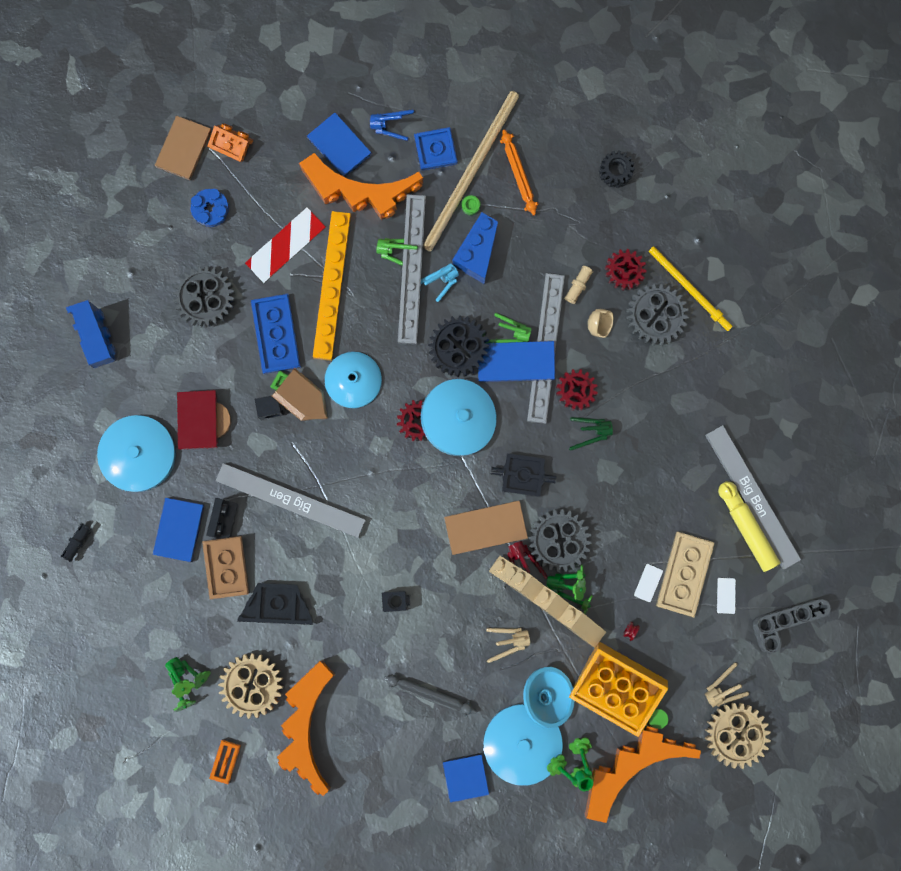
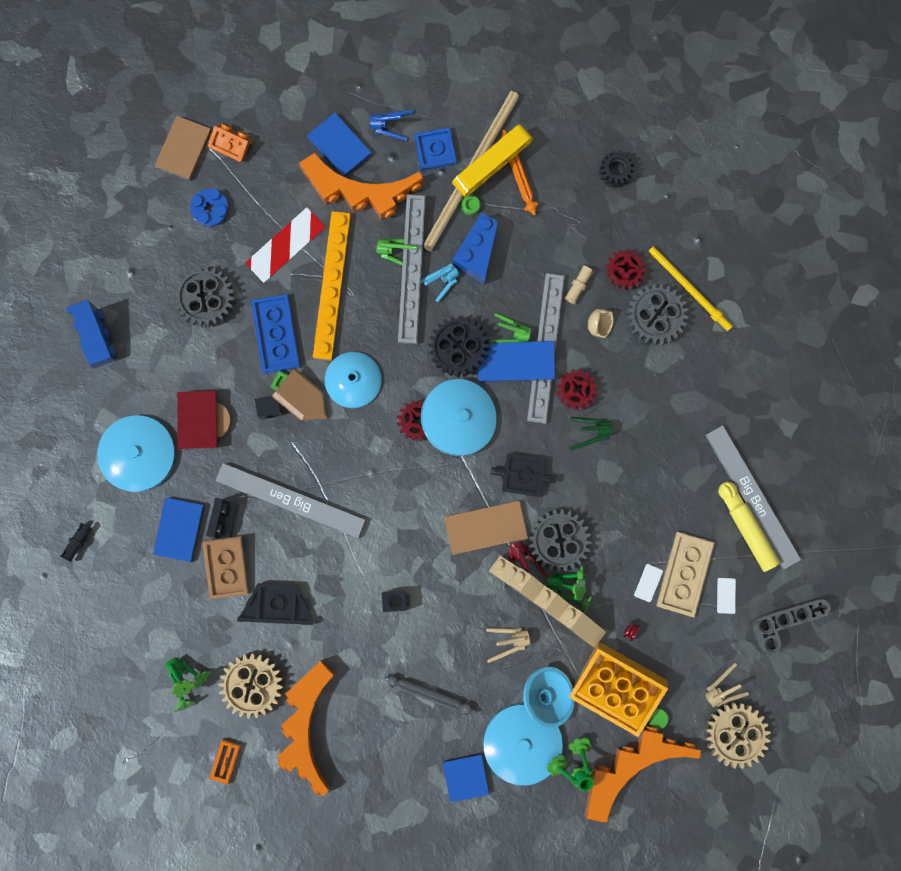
(492, 160): none -> yellow beam

